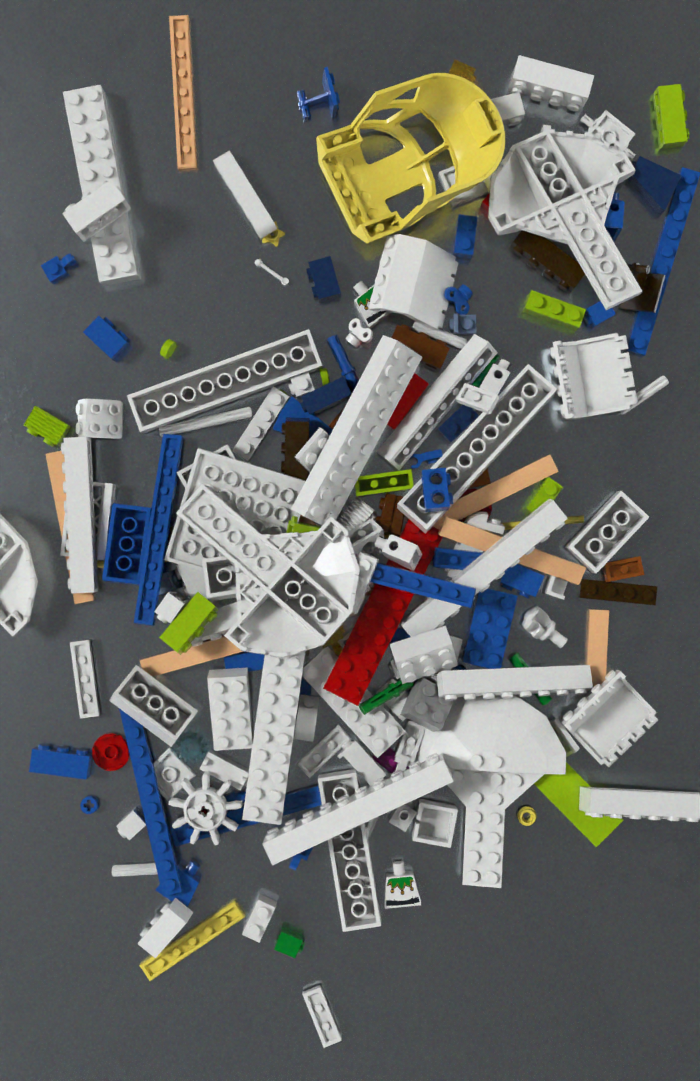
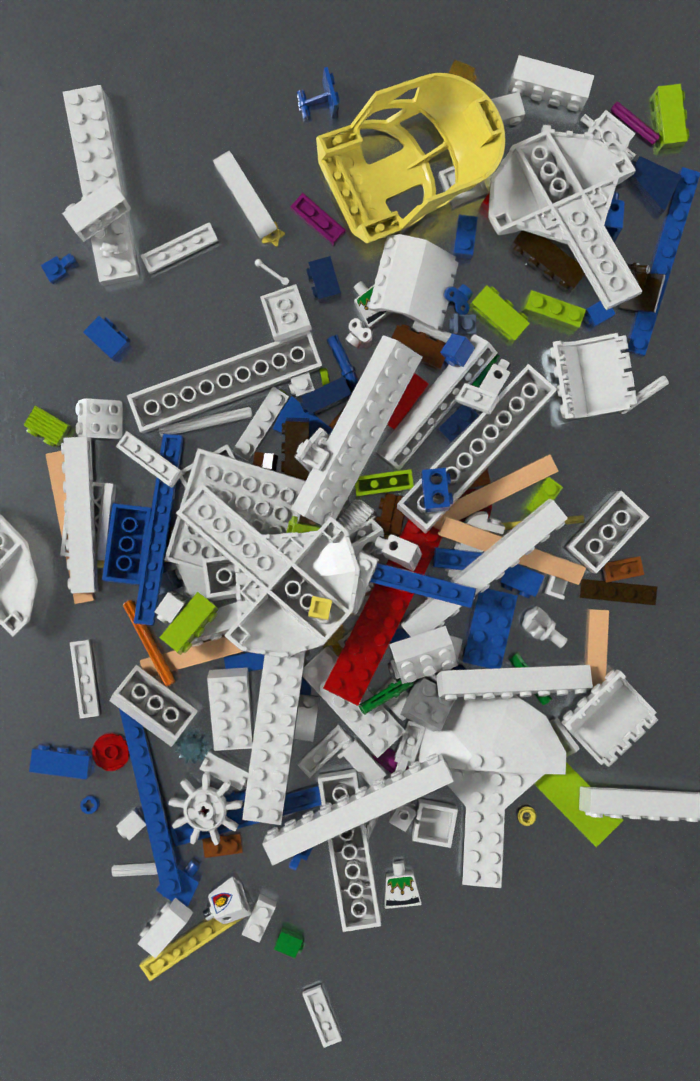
(109, 249): none -> white plate
(149, 459): none -> white tile
(150, 646): none -> orange axle
(168, 348): lime tile -> none
(170, 772): white tile -> none
(179, 248): none -> white plate
(183, 92): light nougat tile -> none
(227, 902): none -> white torso
(228, 845): none -> dark orange plate
(265, 460): none -> reddish brown piece
(285, 313): none -> white plate
(312, 455): none -> white bracket
(318, 219): none -> magenta tile
(320, 608): none -> light yellow plate
(431, 457): blue plate -> none
(457, 350): none -> blue brick
(500, 313): none -> lime brick
(635, 123): none -> magenta axle

